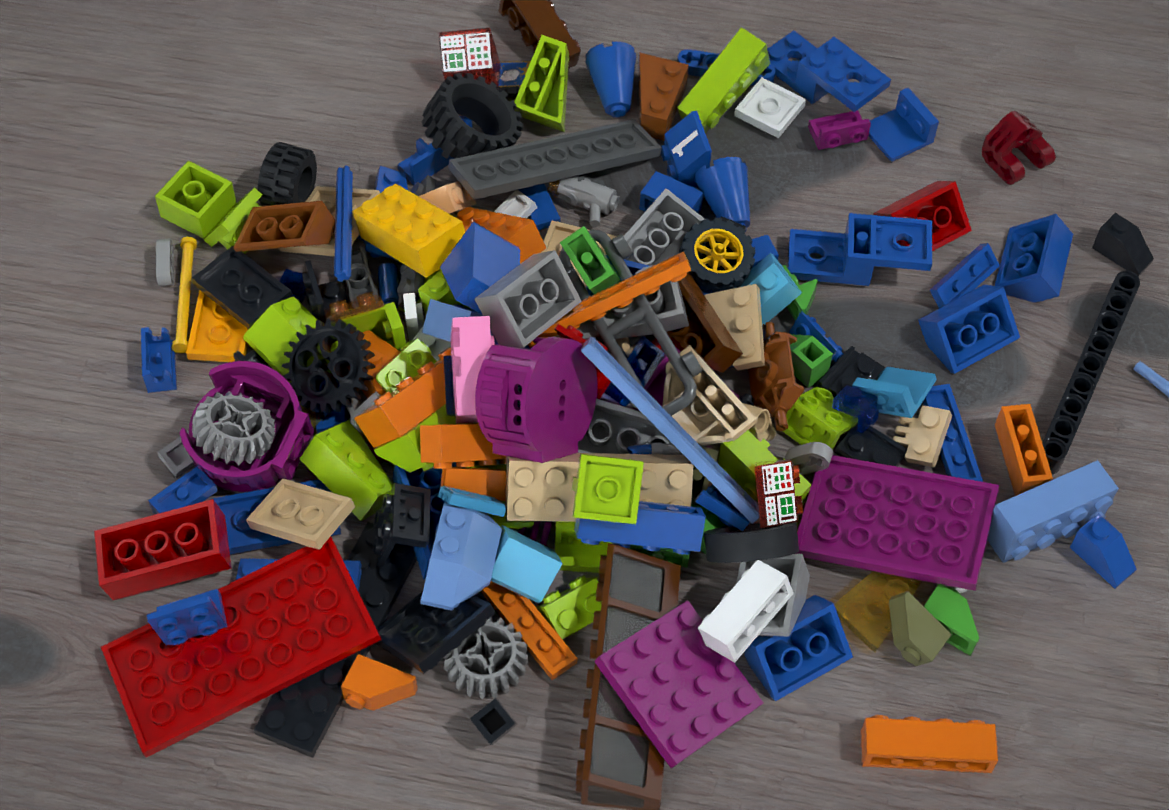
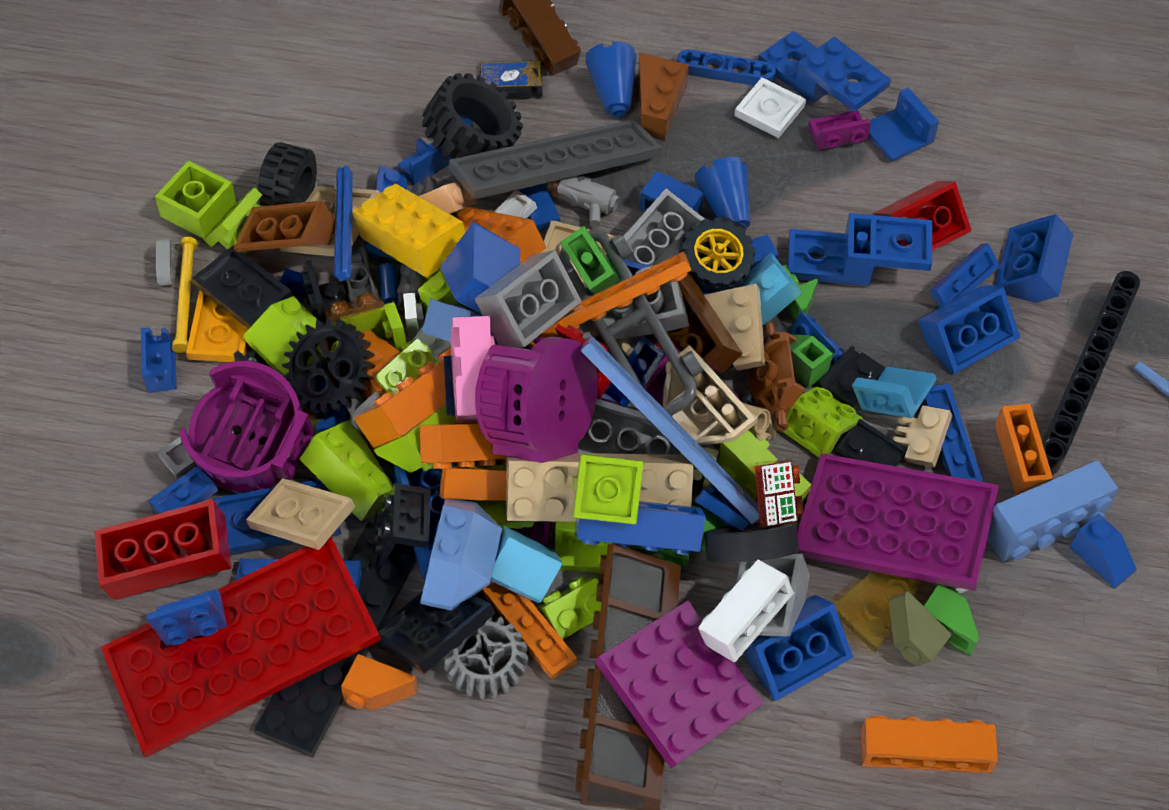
(231, 434): light grey gear -> none
(470, 52): slope -> none
(472, 501): dark azure tile -> none
(493, 721): black brick -> none
(545, 85): lime wedge -> none
(654, 448): piece -> none
(686, 149): blue slope -> none
(726, 78): lime wedge -> none
(810, 457): light grey beam -> none
(857, 404): clear blue bracket -> none
(1015, 132): dark red piece -> none
(1123, 244): black slope -> none

